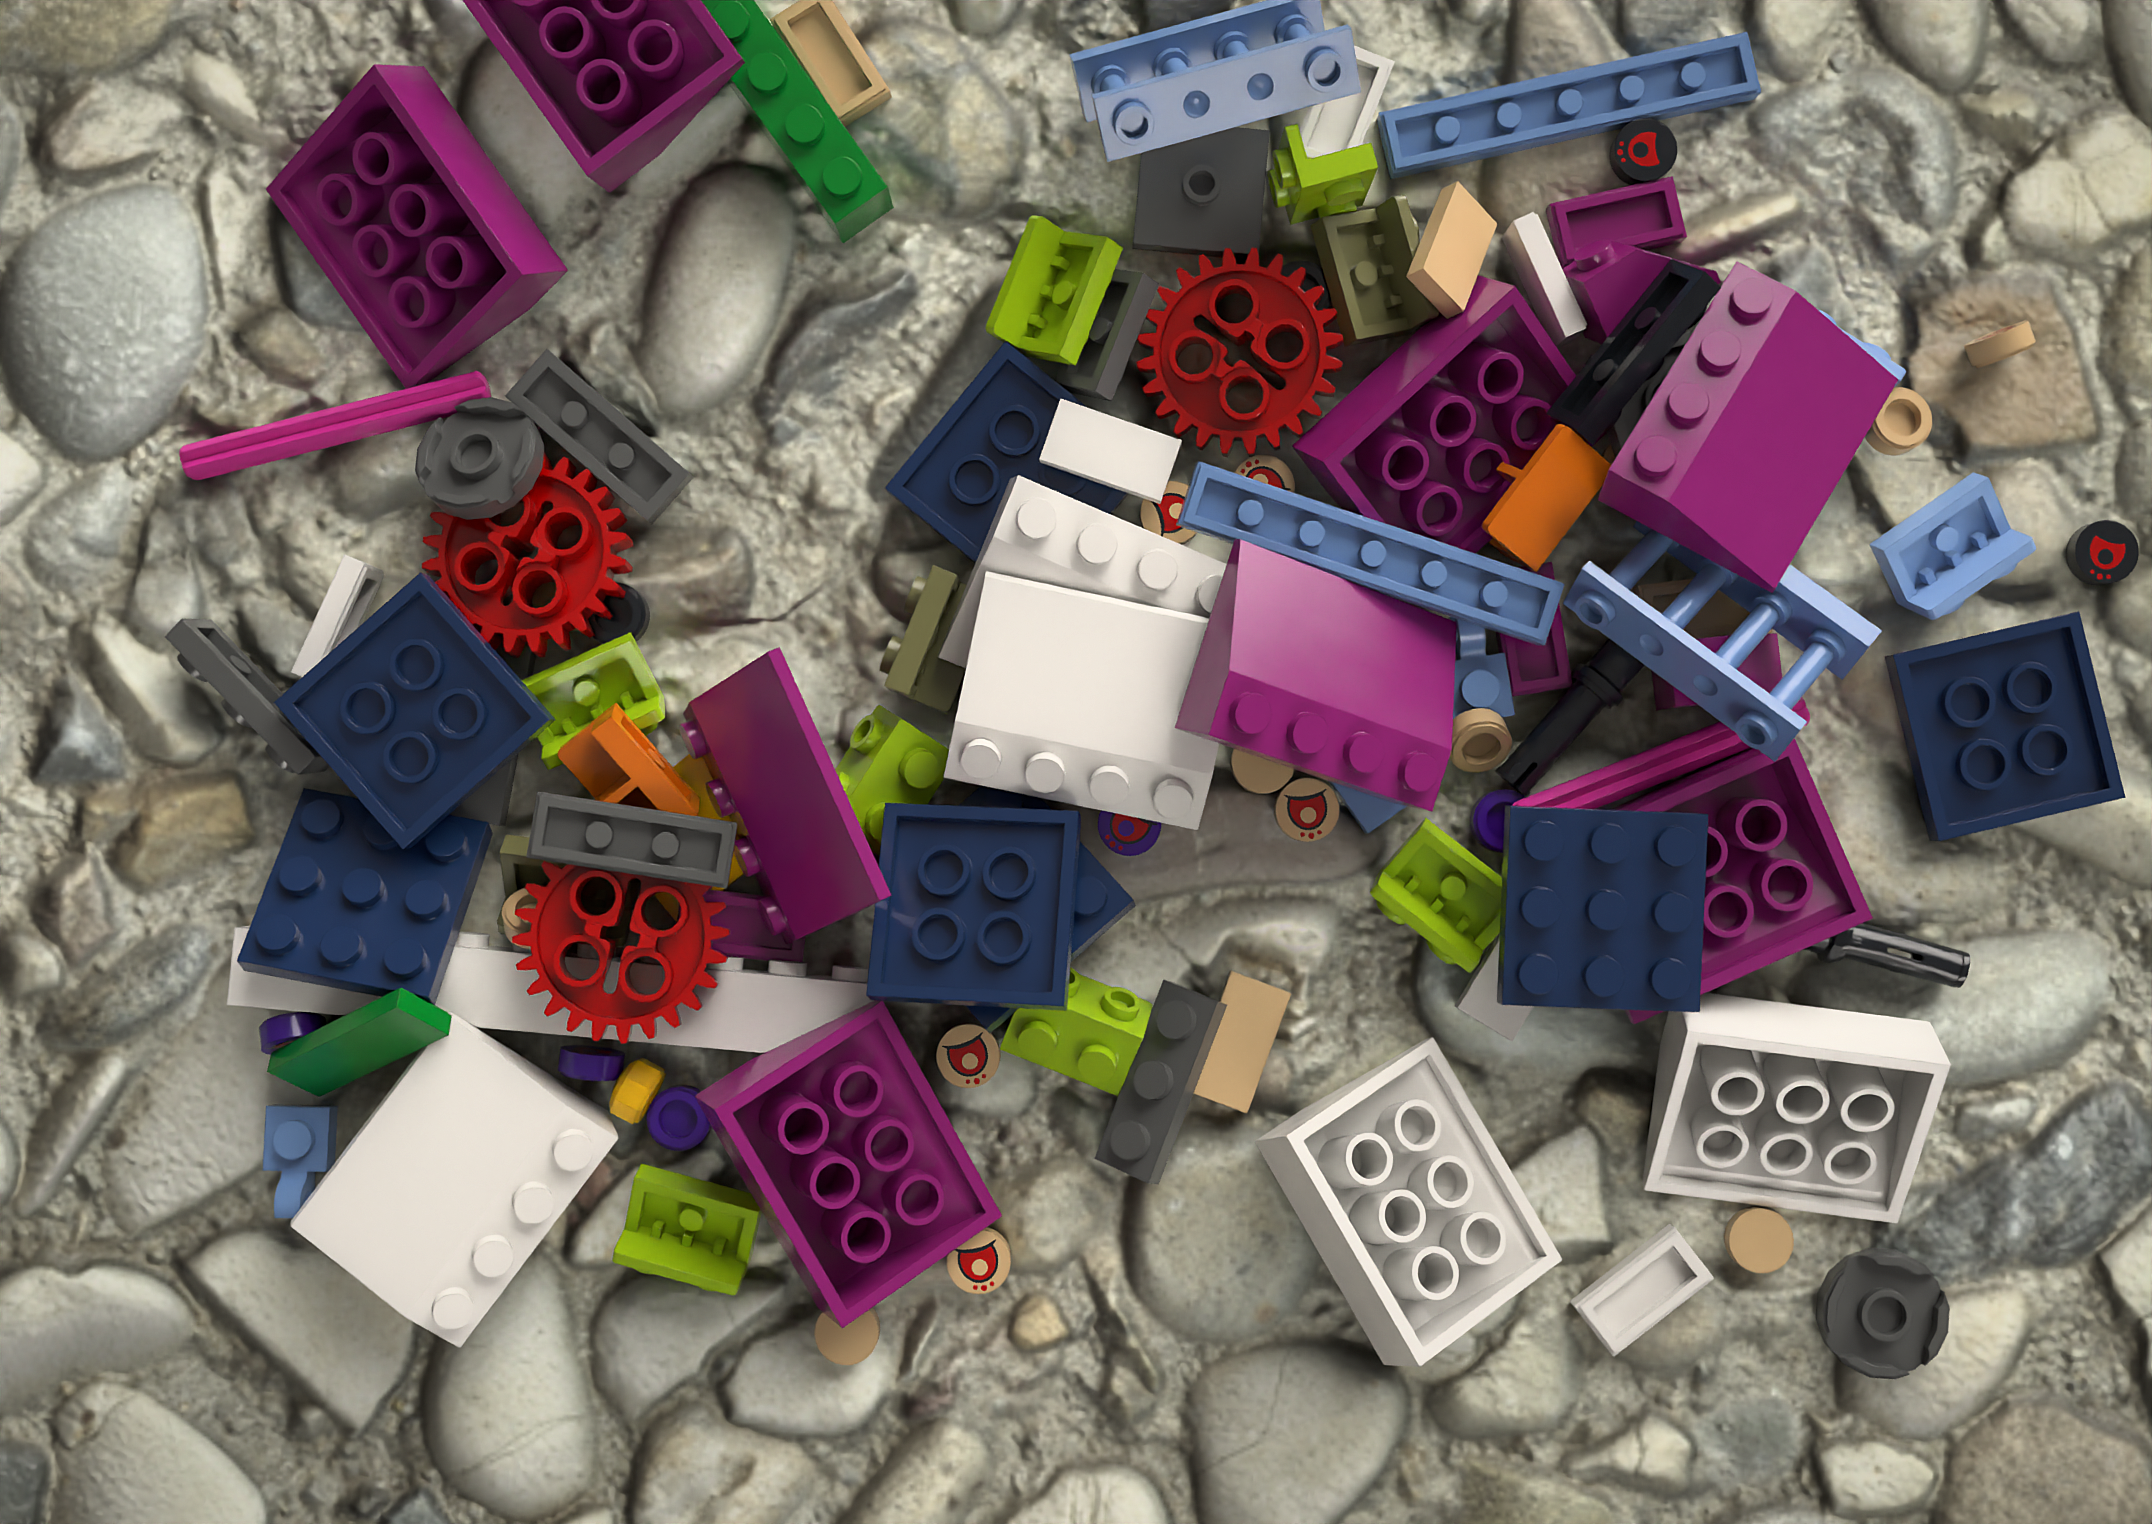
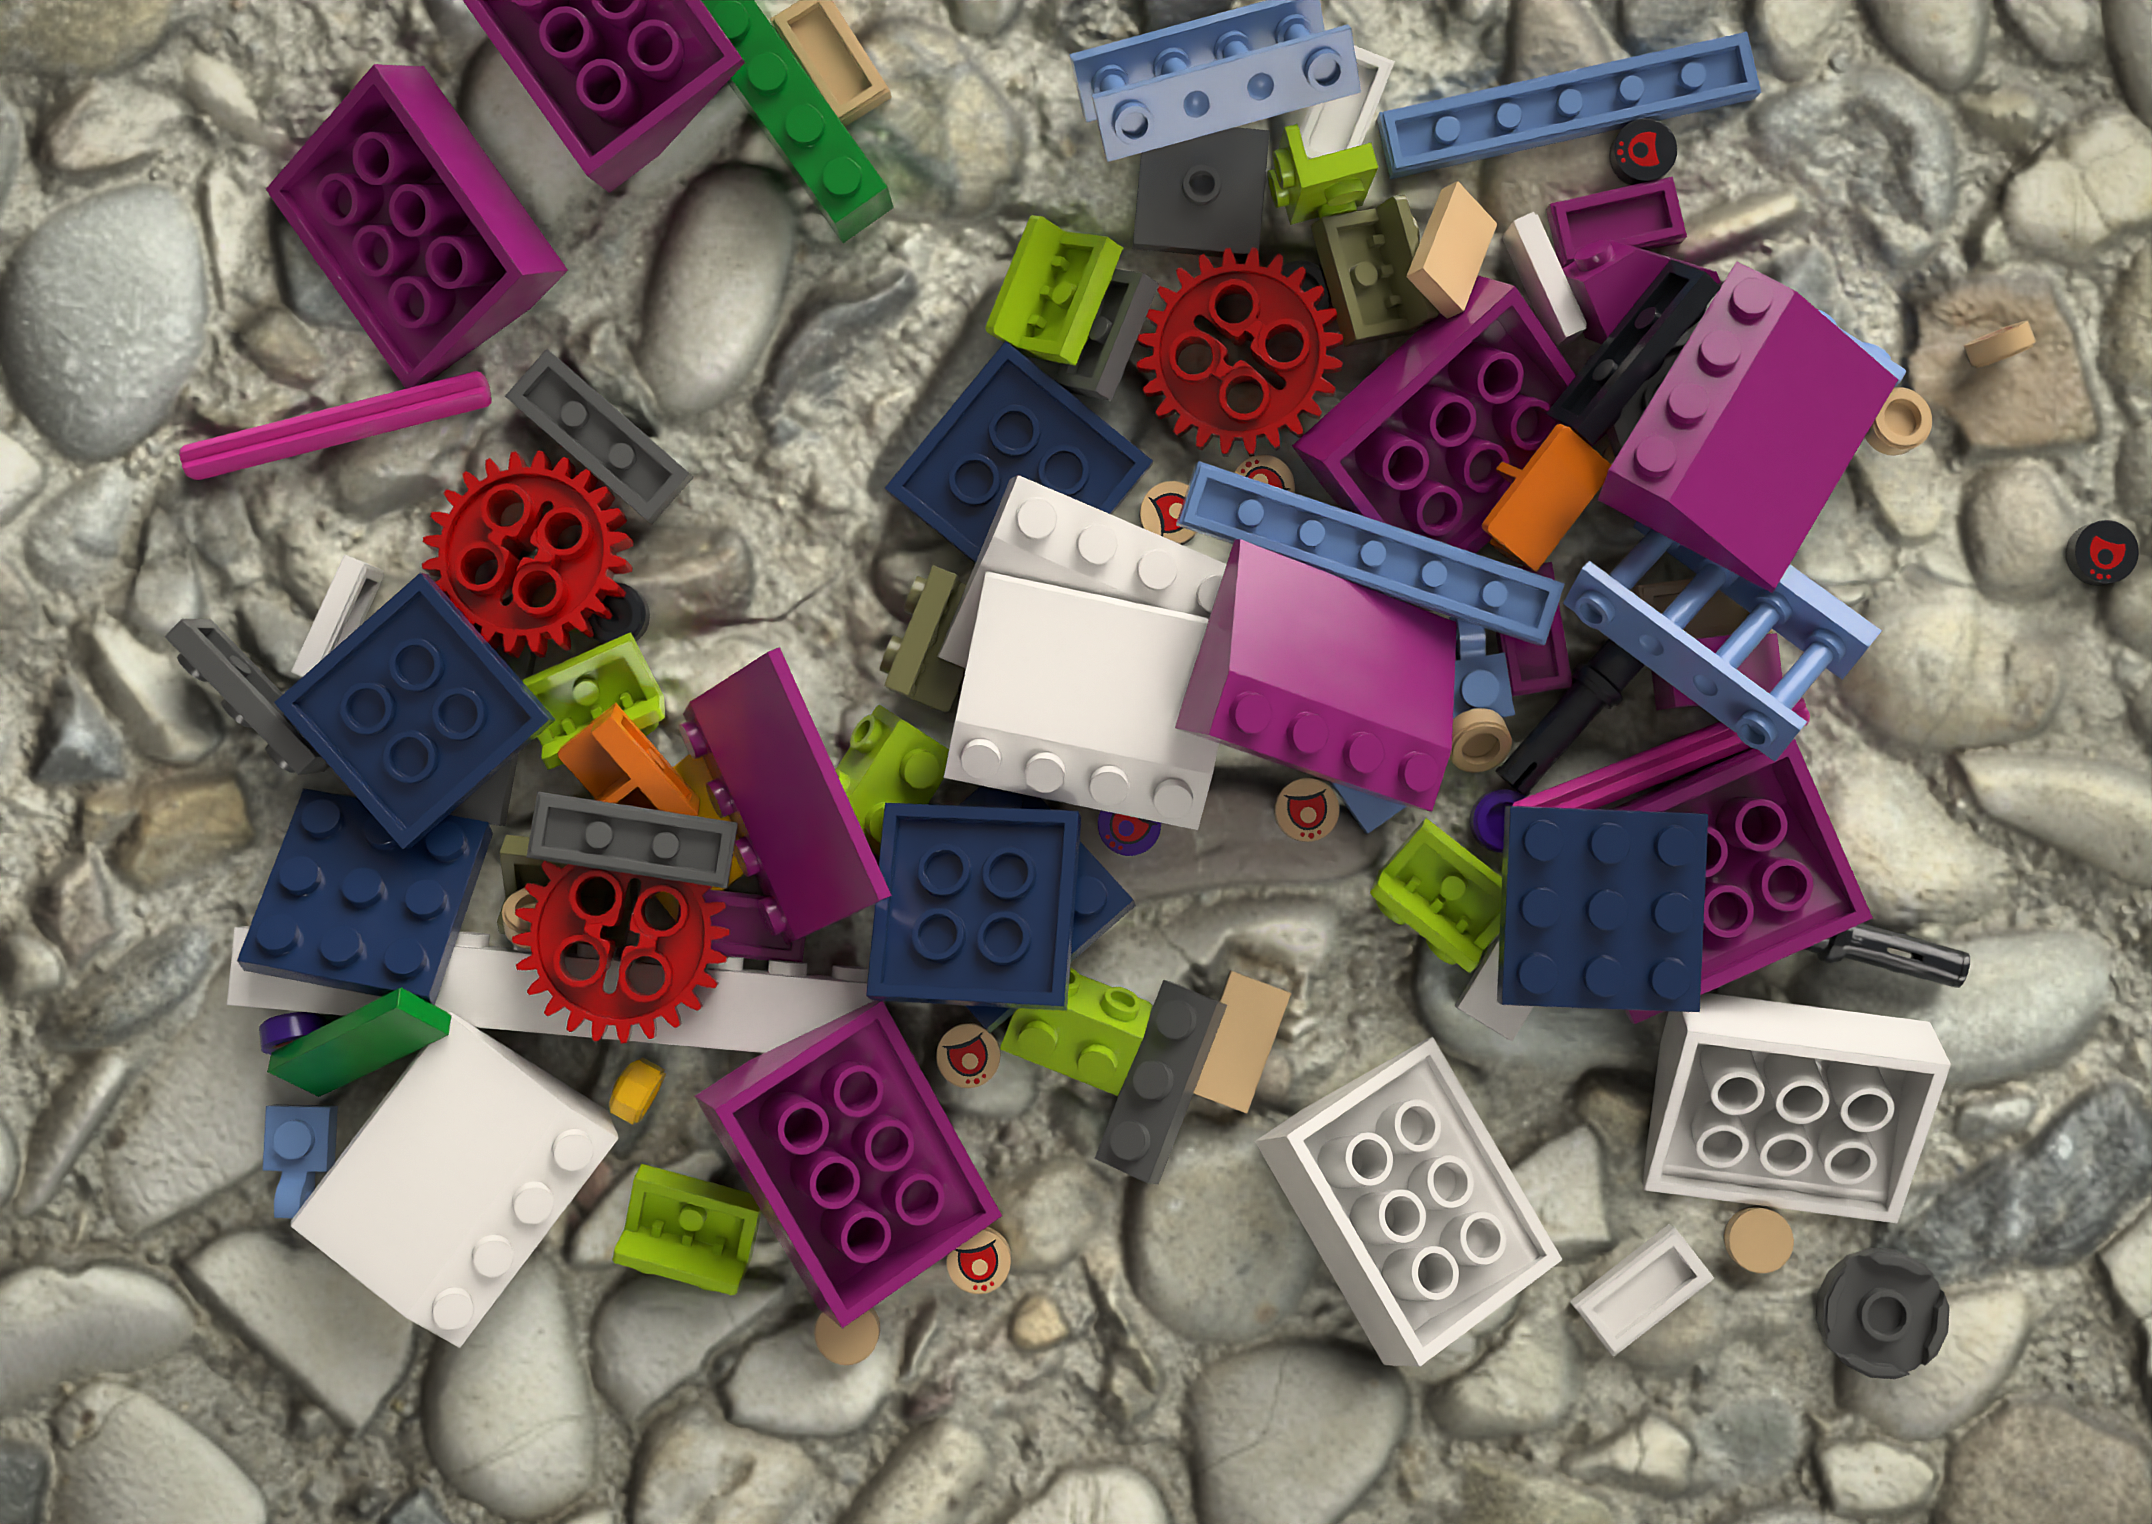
(480, 458): dark grey tile -> none
(590, 1062): dark purple tile -> none
(677, 1118): dark purple tile -> none
(1110, 451): white tile -> none
(1258, 773): tan tile -> none
(1950, 549): light blue bracket -> none
(2004, 727): dark blue plate -> none

